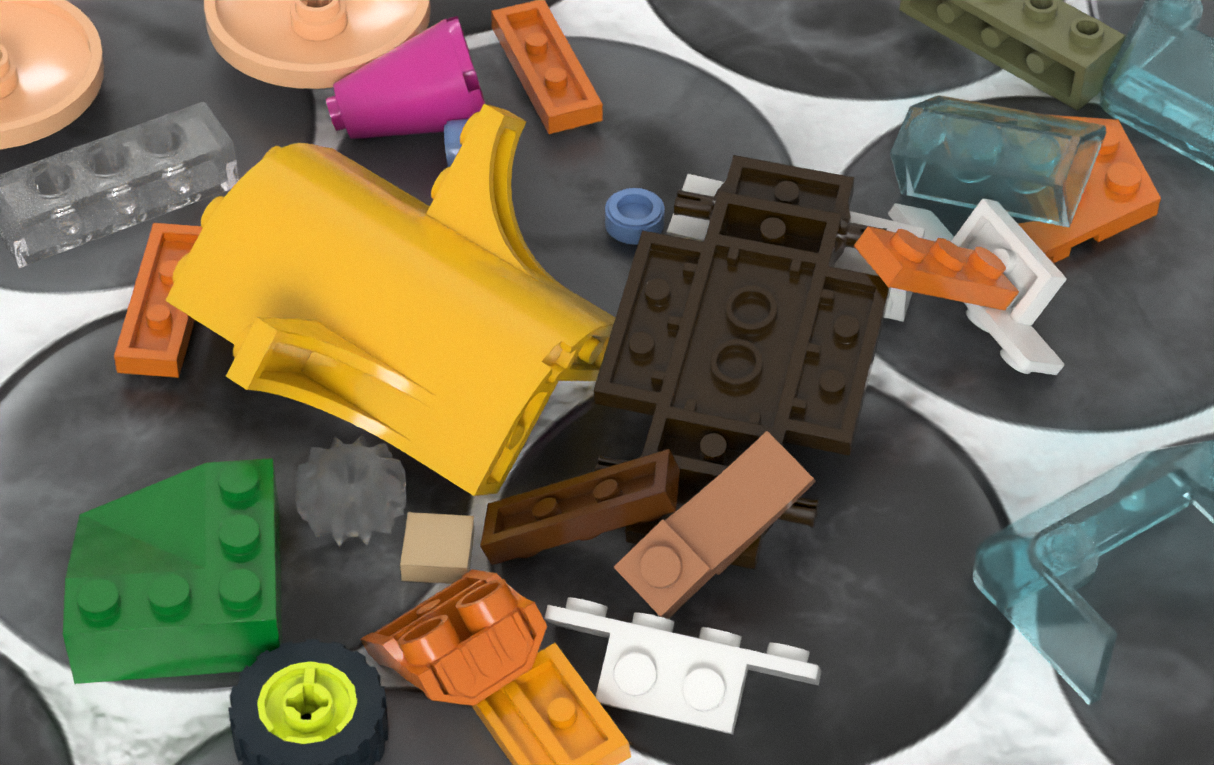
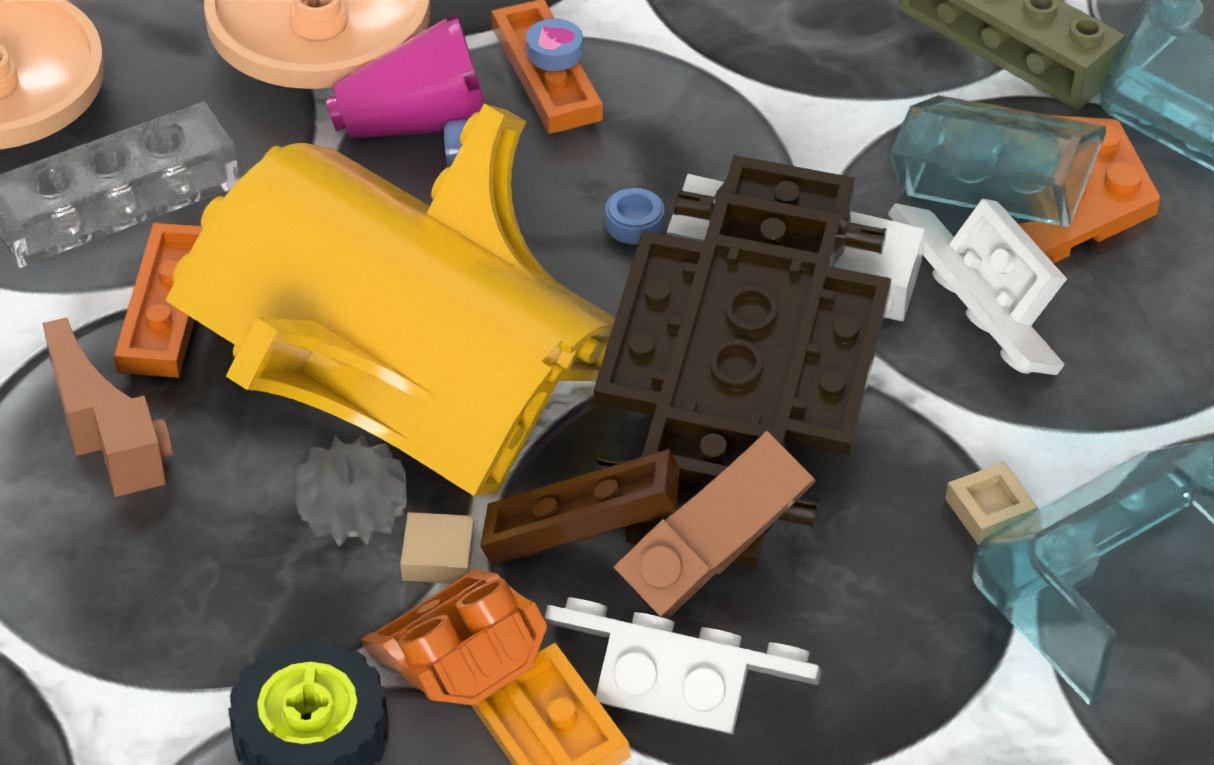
(106, 417): none -> nougat slope
(177, 577): green slope -> none
(554, 44): none -> medium blue tile
(937, 268): orange plate -> none
(989, 500): none -> tan tile

